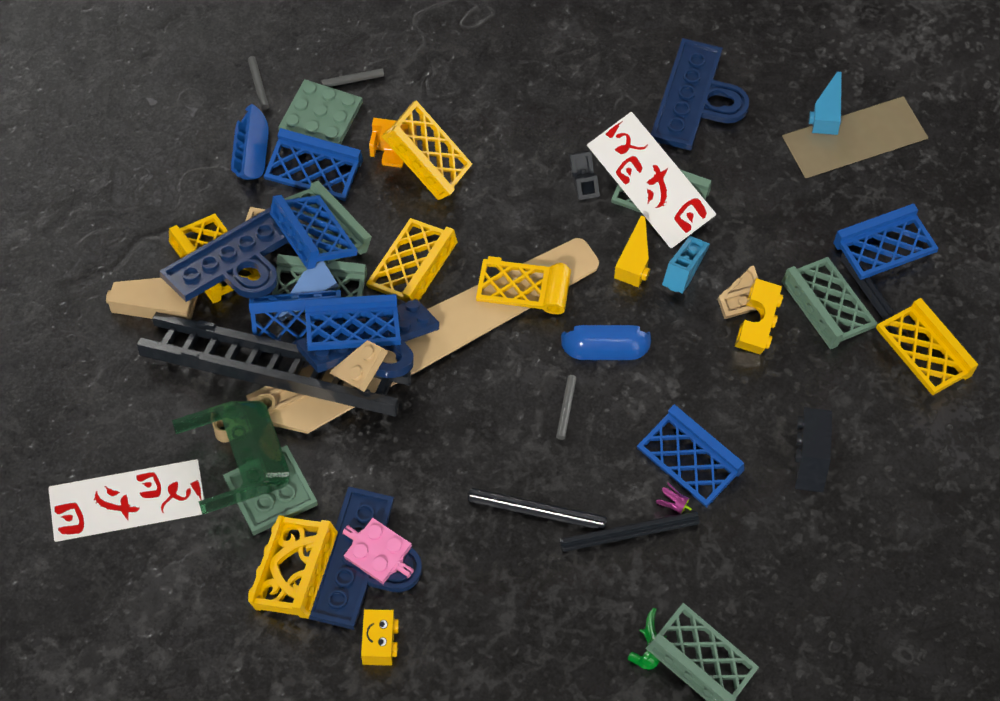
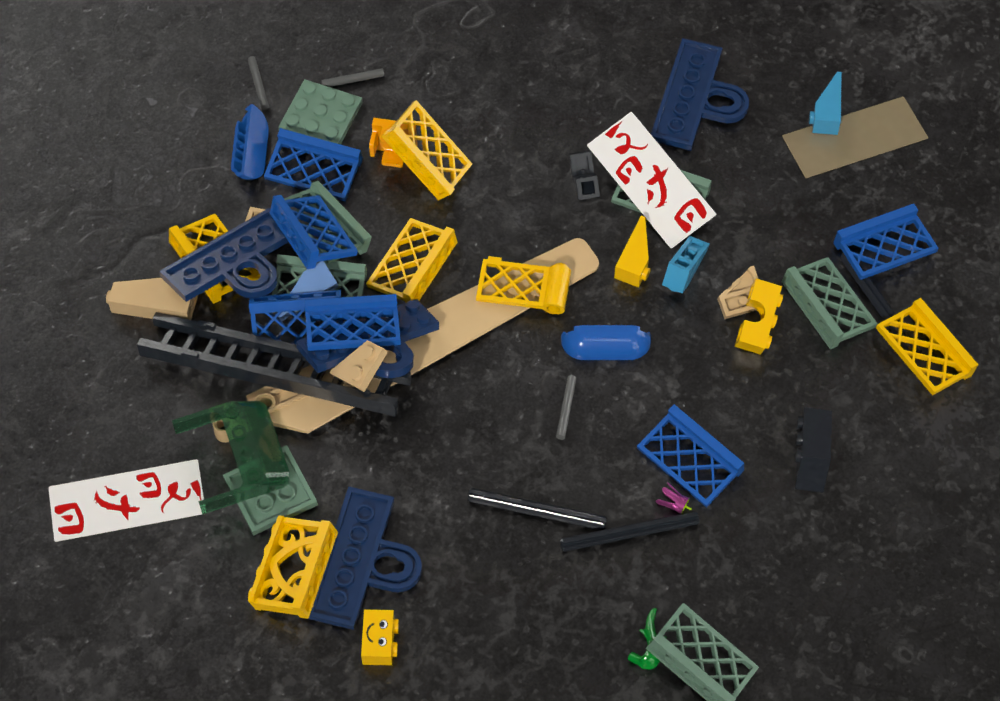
(378, 551): bright pink plate -> none

